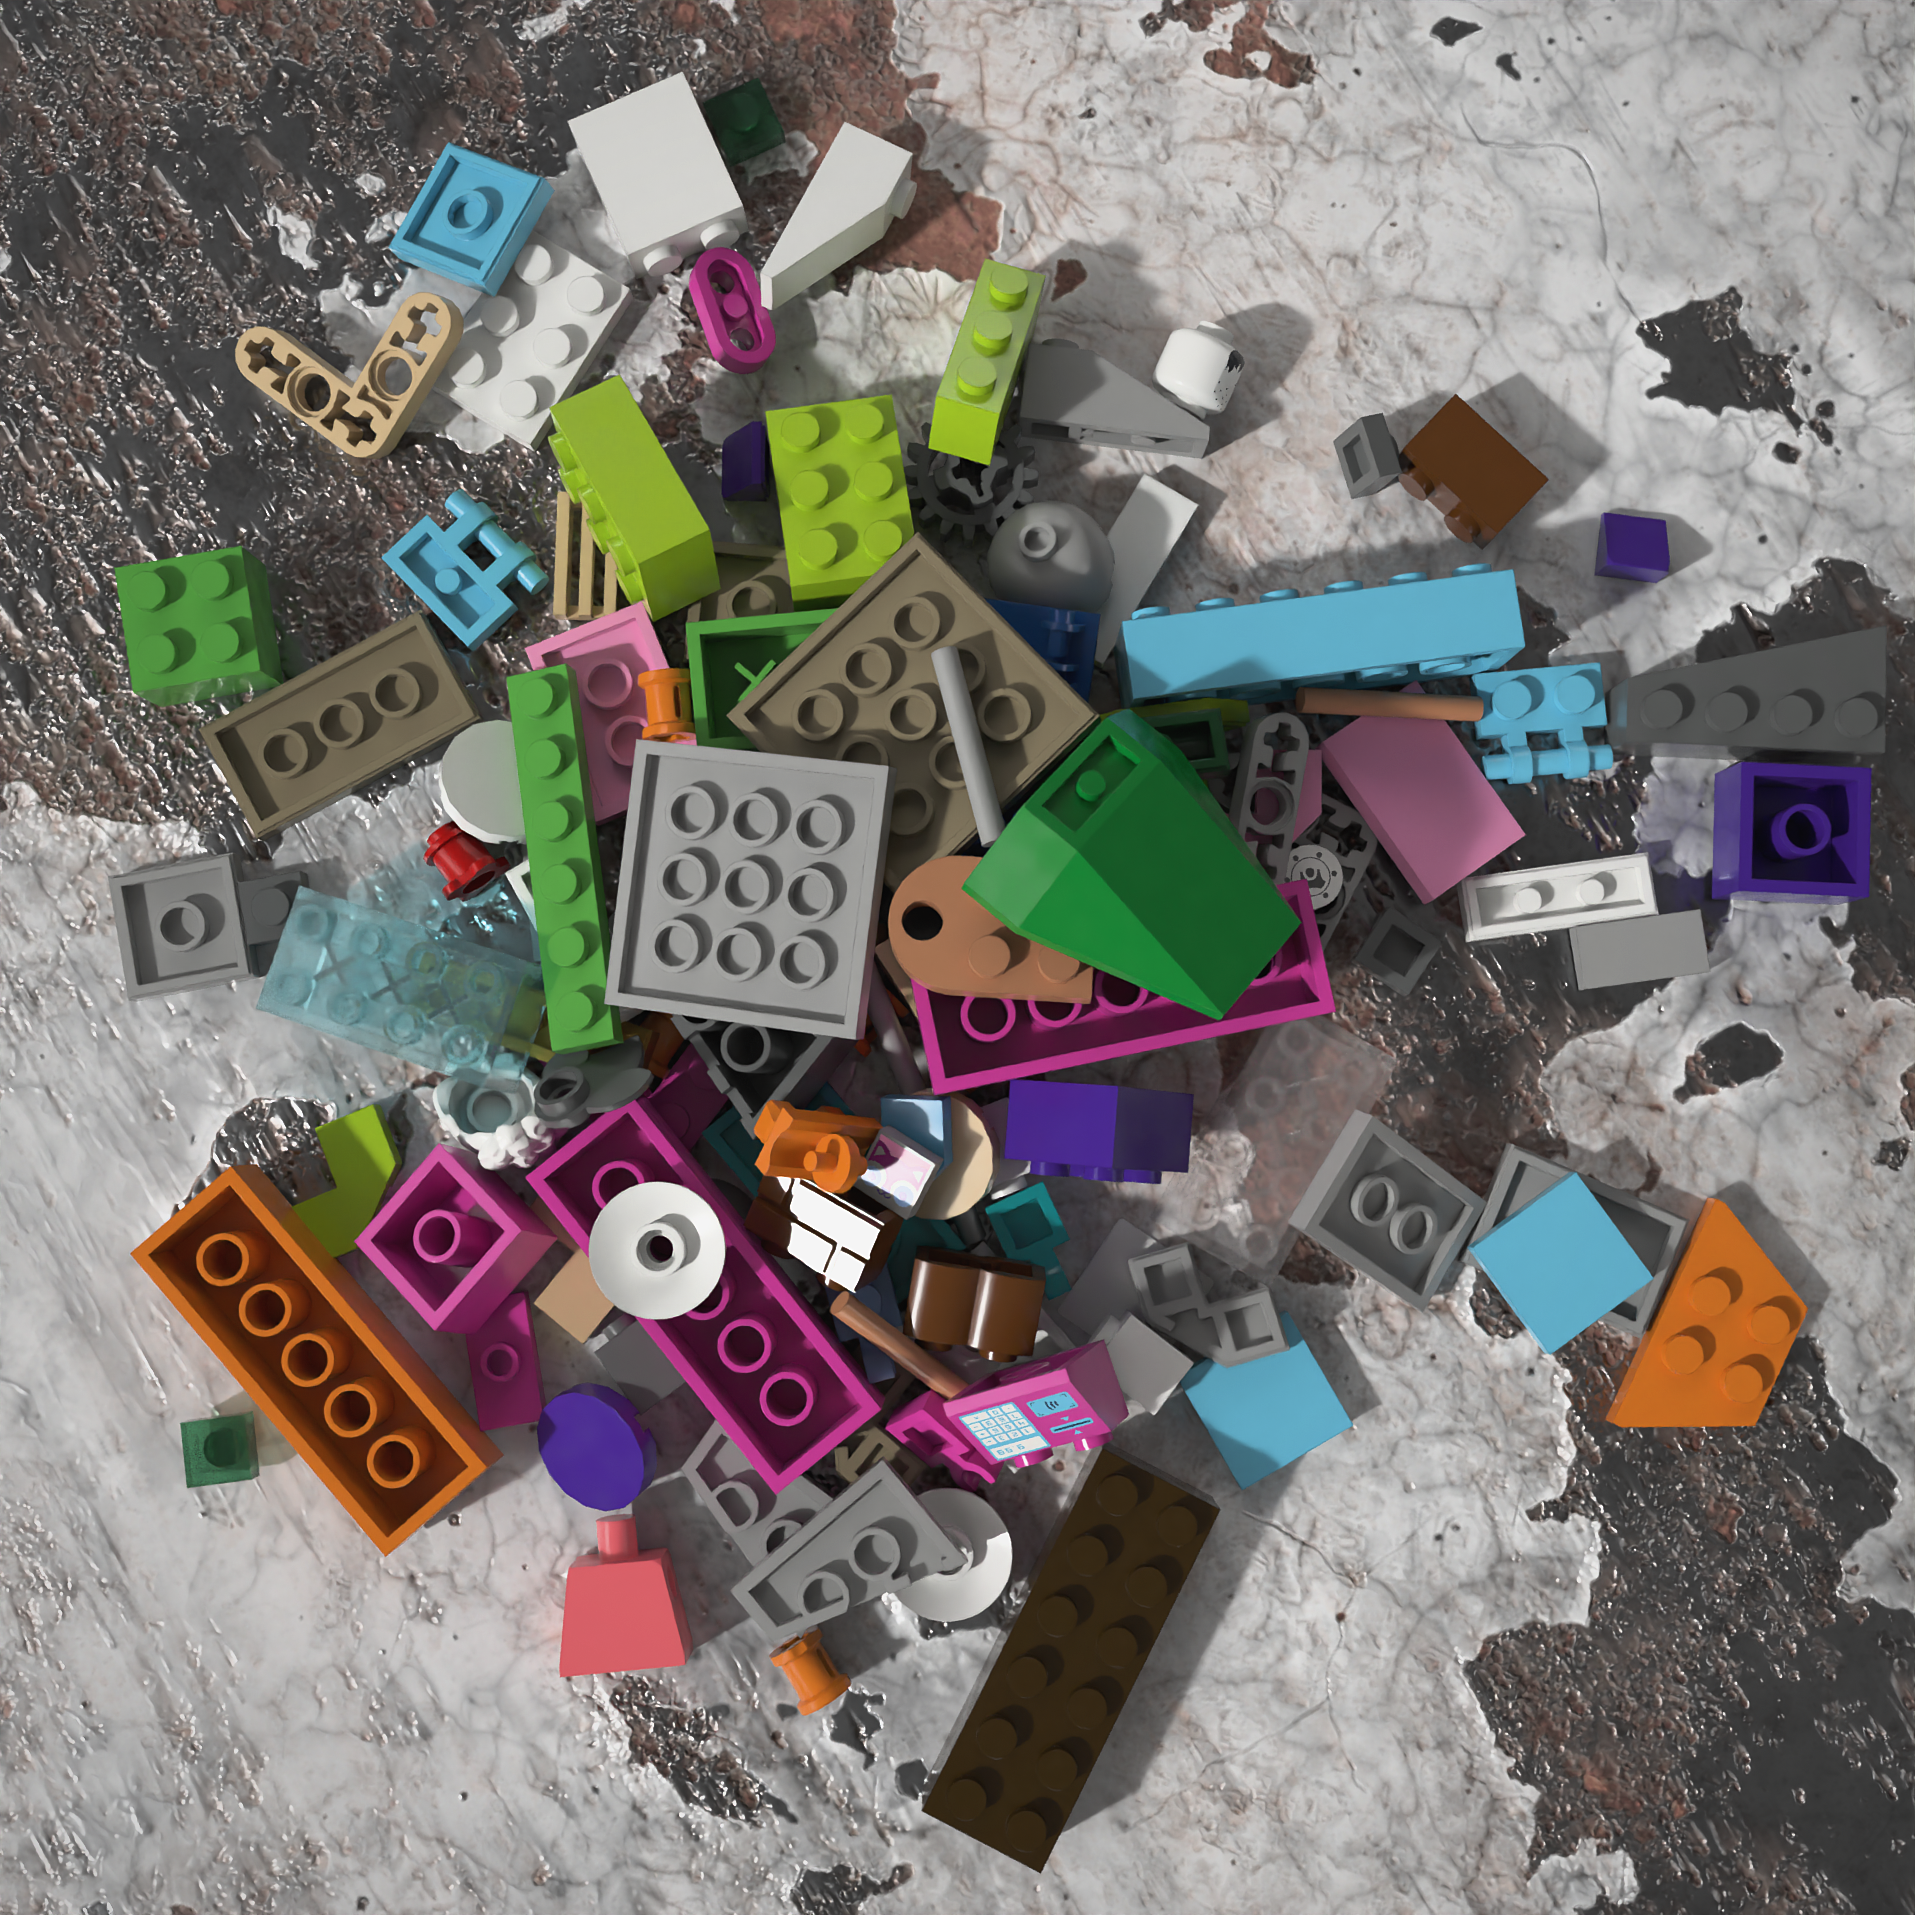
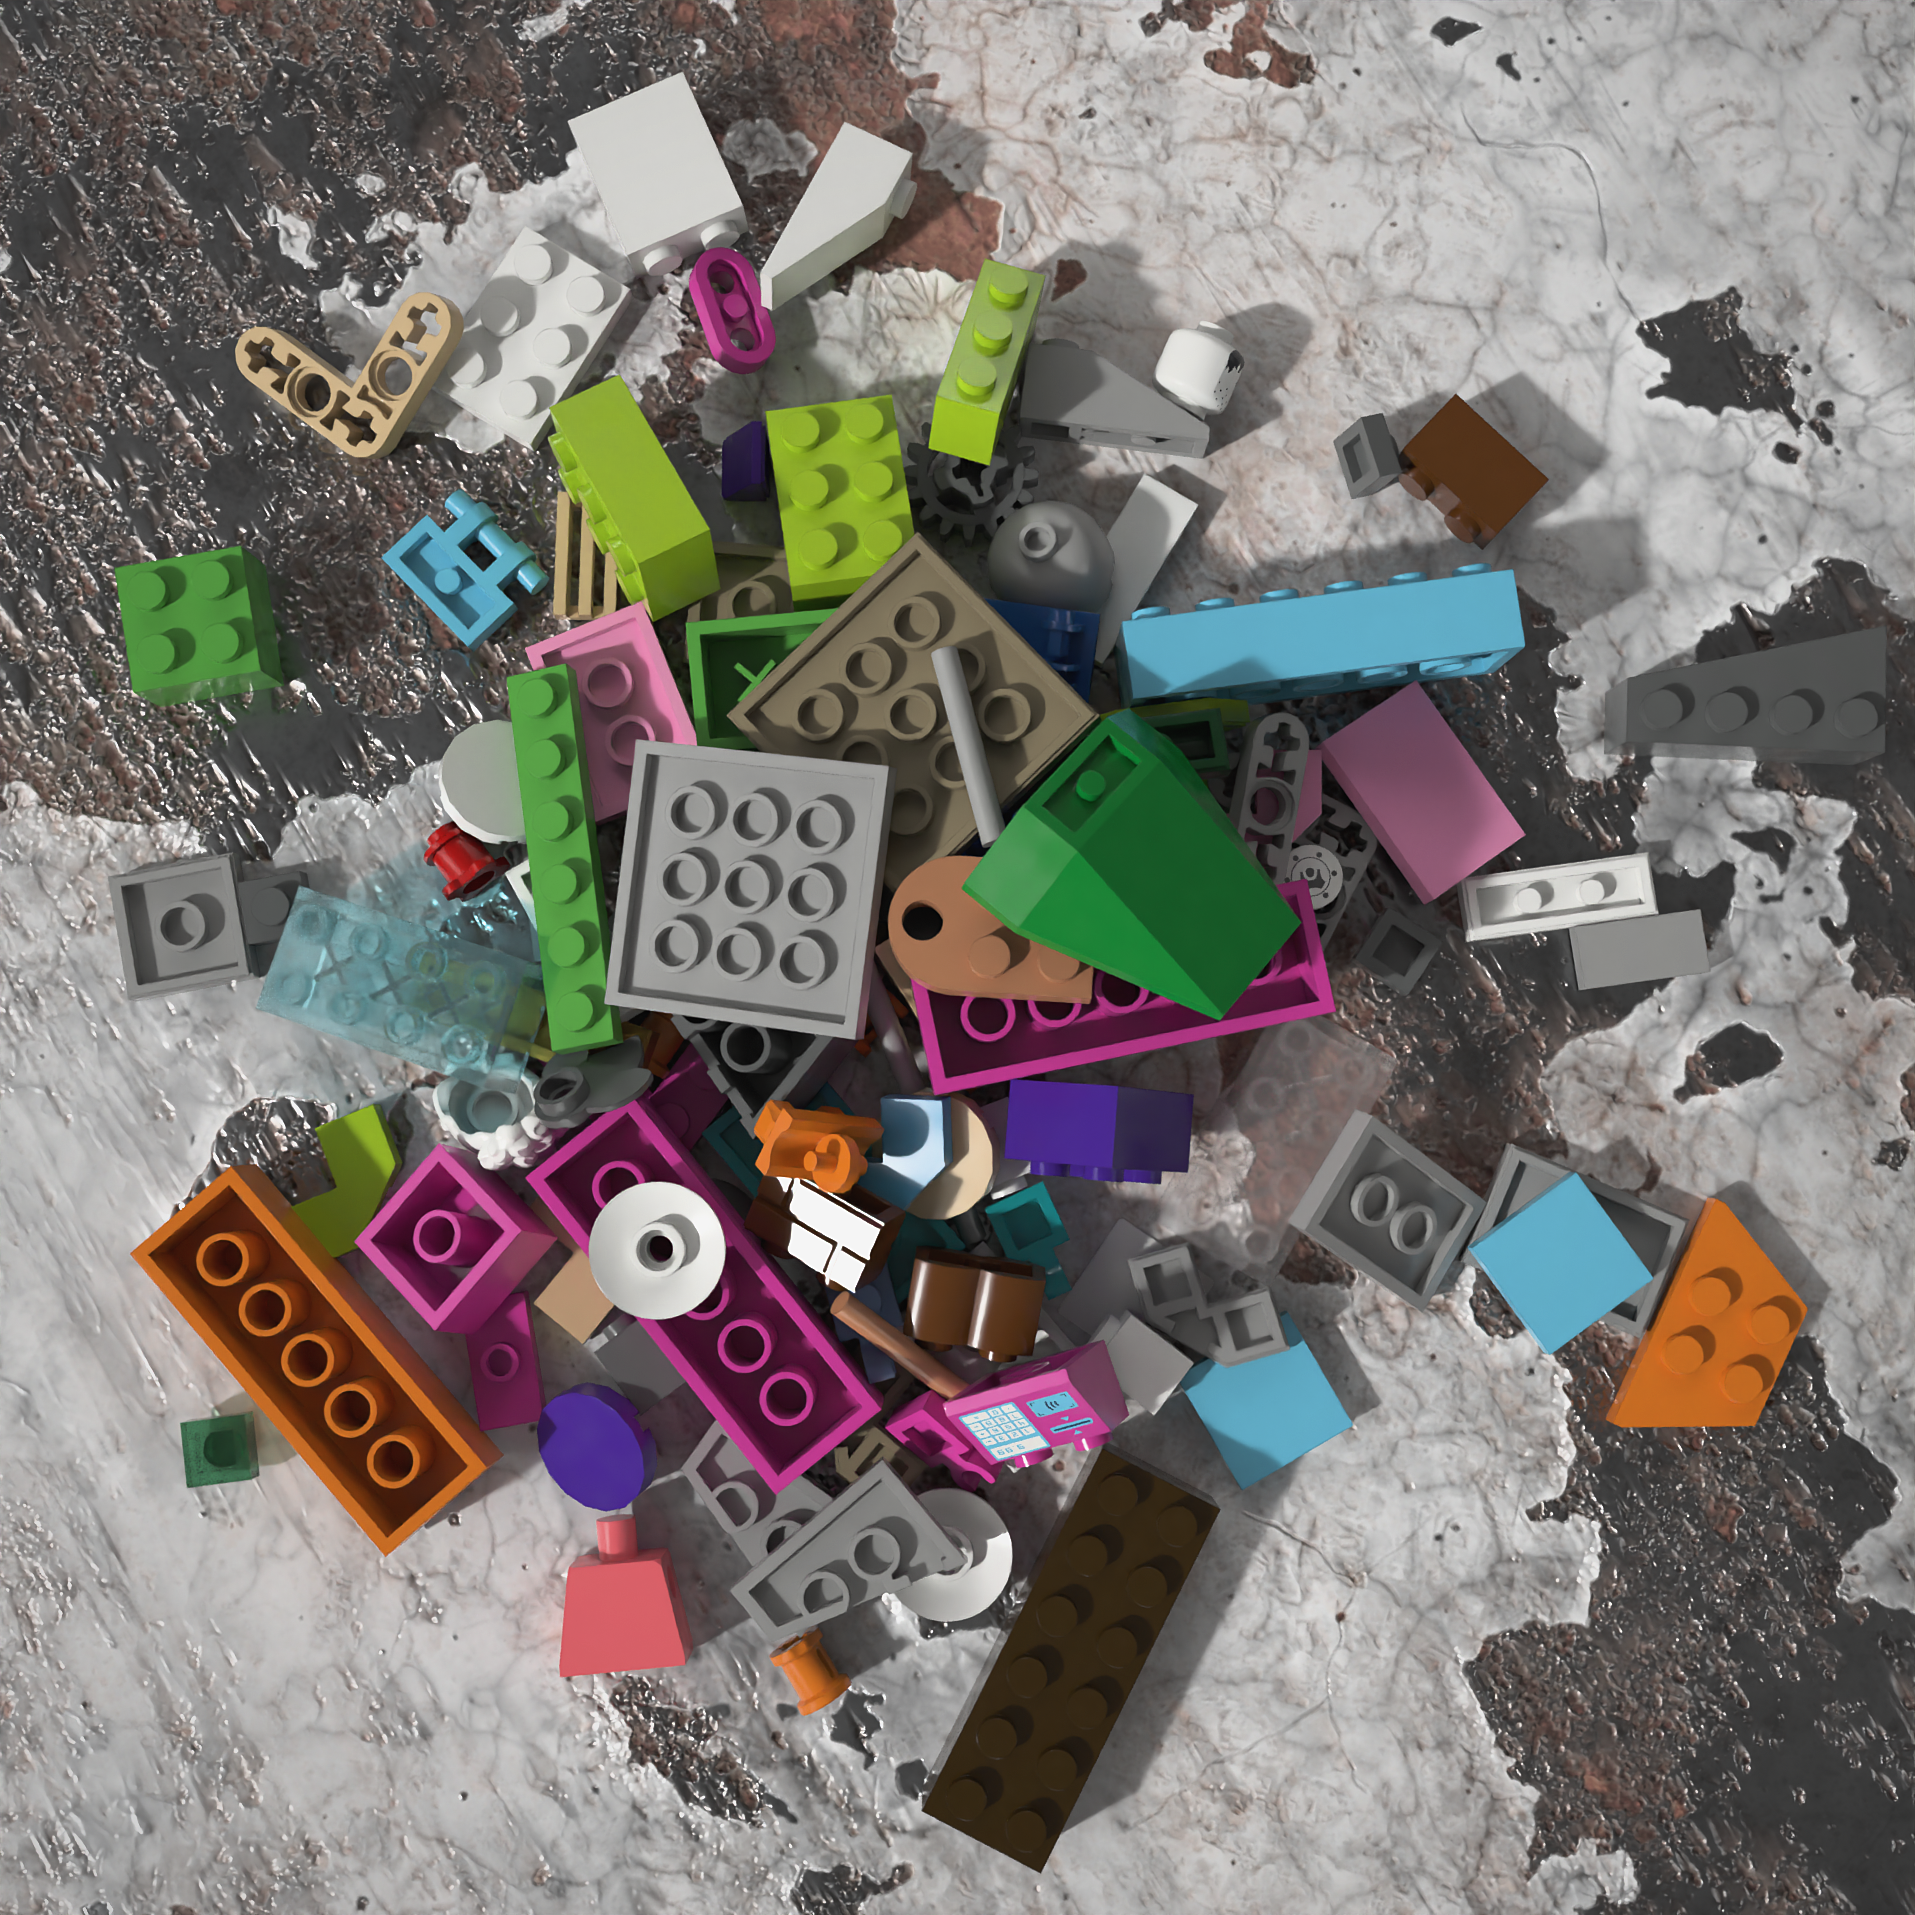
(341, 725): dark tan tile -> none
(471, 219): medium azure tile -> none
(668, 705): orange bush -> none
(744, 122): clear green plate -> none
(898, 1172): tile -> none
(1389, 704): nougat bar -> none
(1537, 703): medium azure plate -> none
(1632, 548): dark purple slope -> none
(1792, 833): dark purple brick -> none

